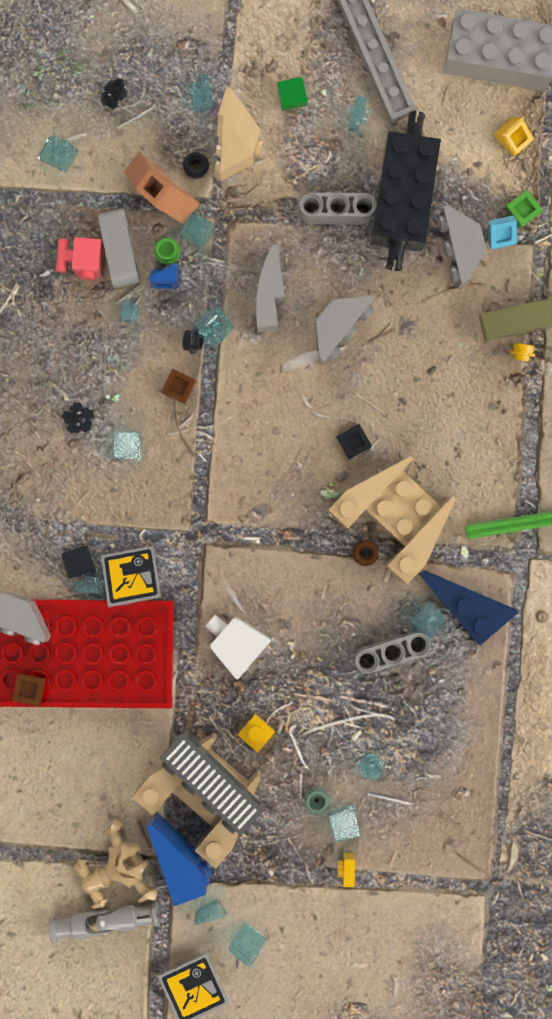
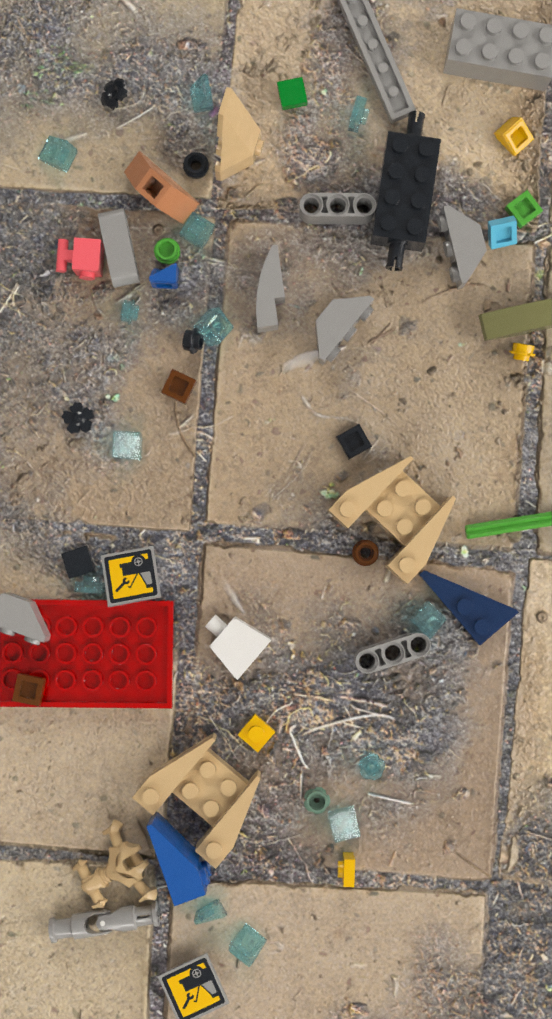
(212, 783): dark grey brick -> none

